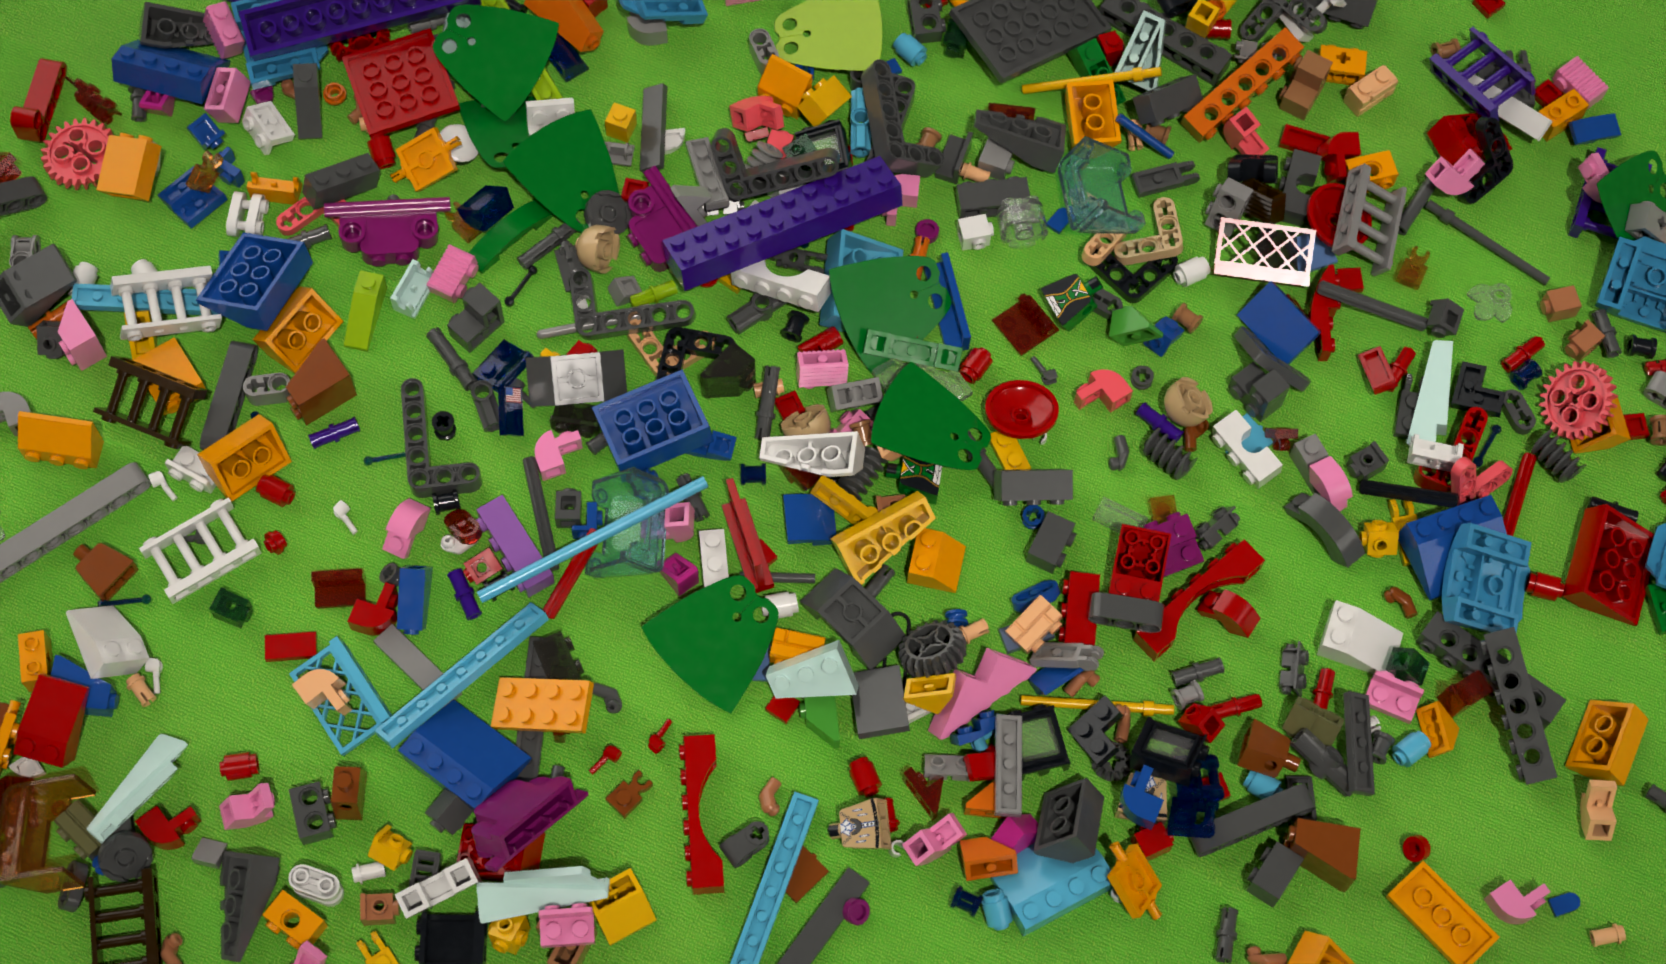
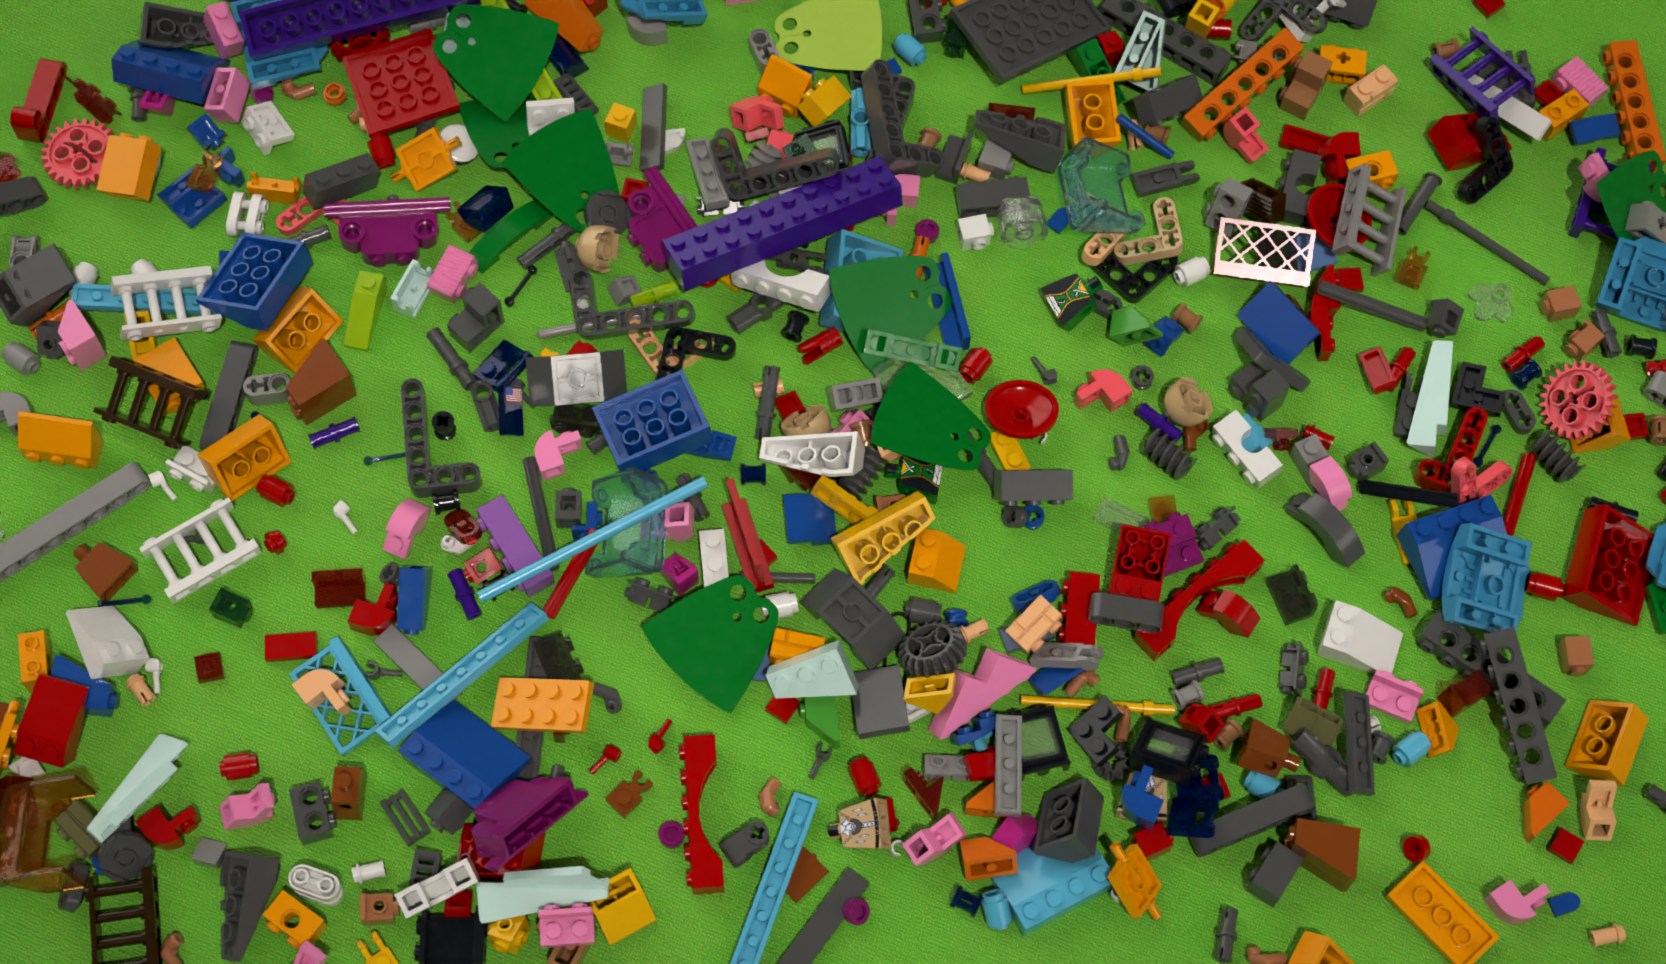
(20, 358): none -> light grey brick
(209, 667): none -> clear red tile
(307, 100): dark grey slope -> none
(381, 671): none -> dark grey hand
(390, 848): yellow brick -> none
(393, 800): none -> dark grey tile
(459, 905): none -> red tile
(571, 89): none -> dark grey slope
(642, 591): none -> dark grey hinge
(671, 835): none -> magenta tile
(692, 200): light grey slope -> none
(728, 374): clear smoke slope -> none
(820, 758): none -> dark grey hand
(821, 368): bright pink brick -> none
(923, 611): none -> dark grey brick
(1020, 517): none -> dark grey bush
(1025, 324): clear red hinge -> none
(1051, 542): dark grey brick -> none
(1228, 735): none -> medium nougat bush
(1250, 166): black piece -> none
(1292, 595): none -> clear smoke bracket
(1310, 430): none -> red pin
(1379, 538): yellow brick -> none
(1407, 665): clear green brick -> none
(1433, 454): white hinge -> none
(1455, 178): bright pink brick -> none
(1541, 808): none -> orange slope
(1566, 846): none -> red tile
(1576, 655): none -> nougat brick
(1636, 95): none -> orange brick

